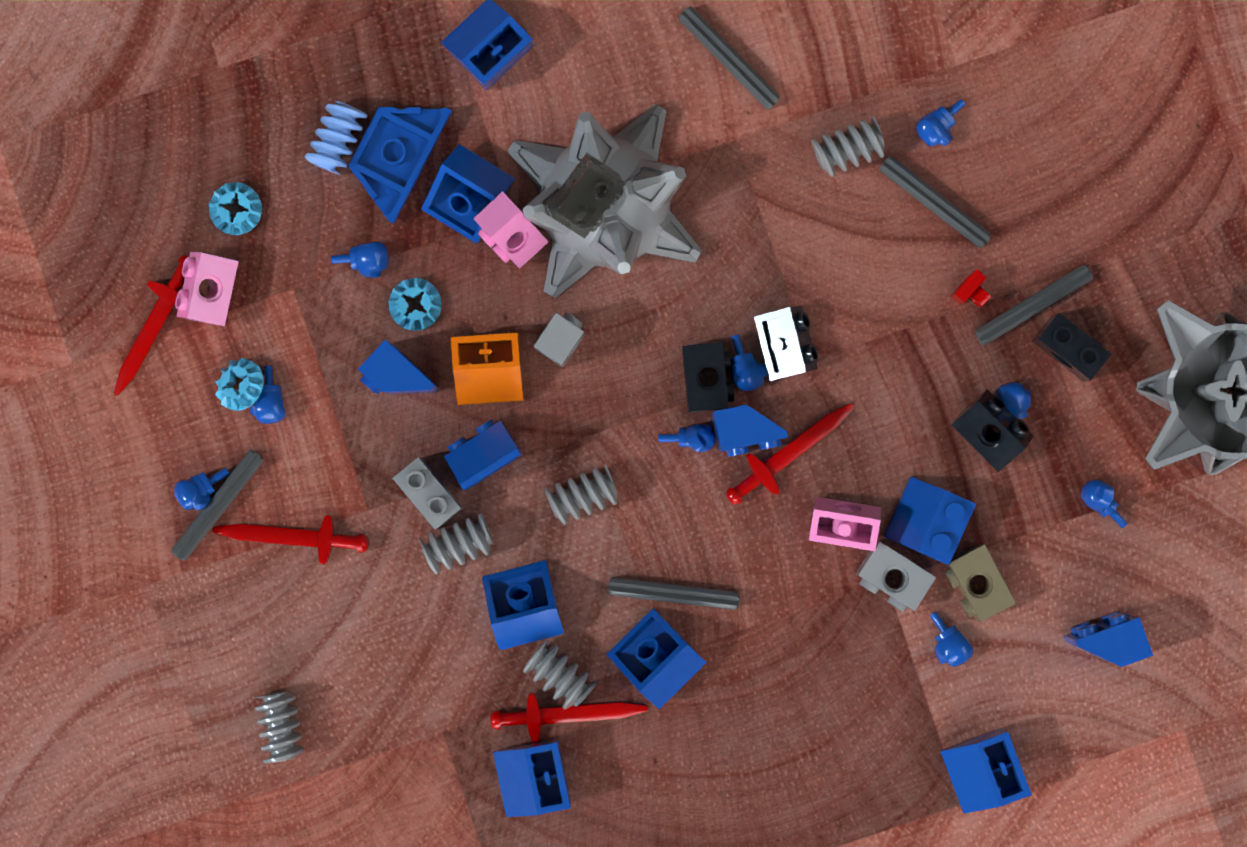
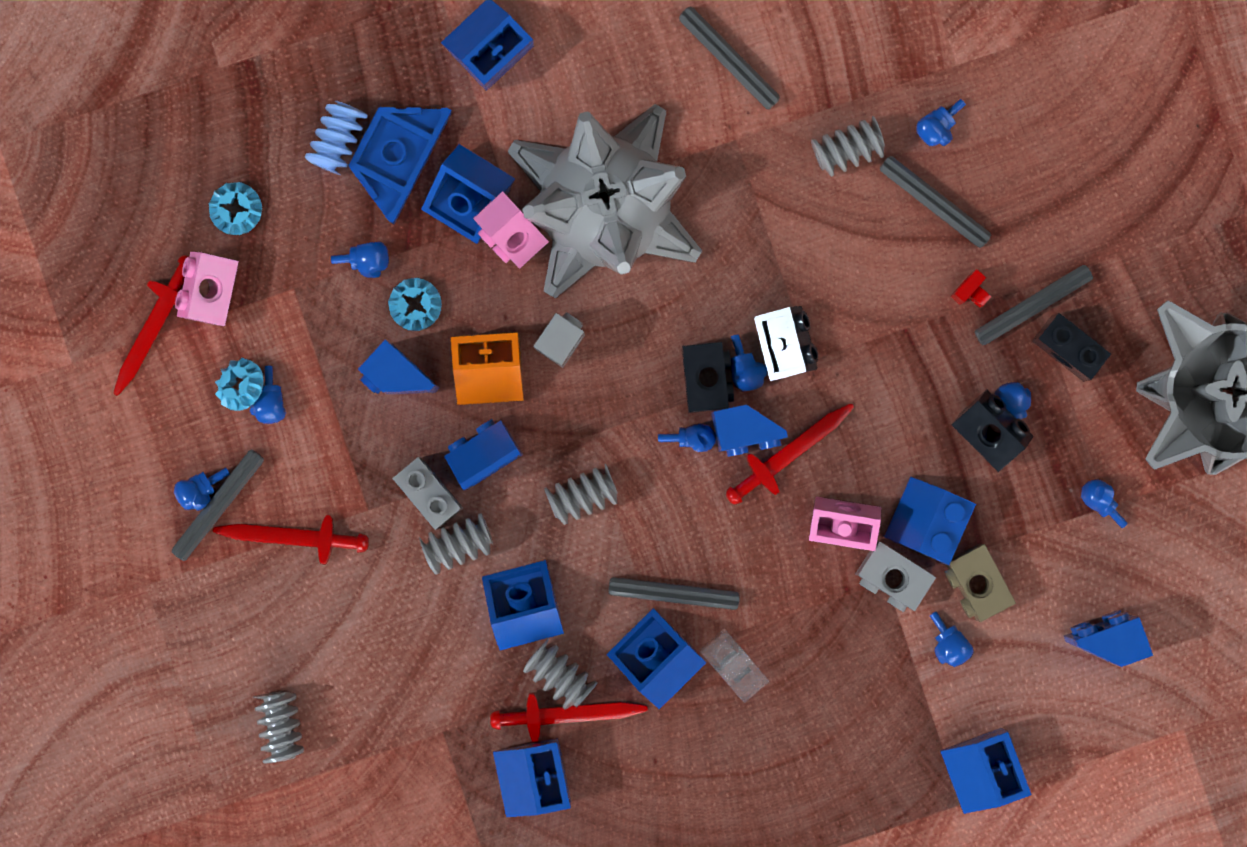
(586, 196): clear smoke brick -> none
(734, 665): none -> clear brick

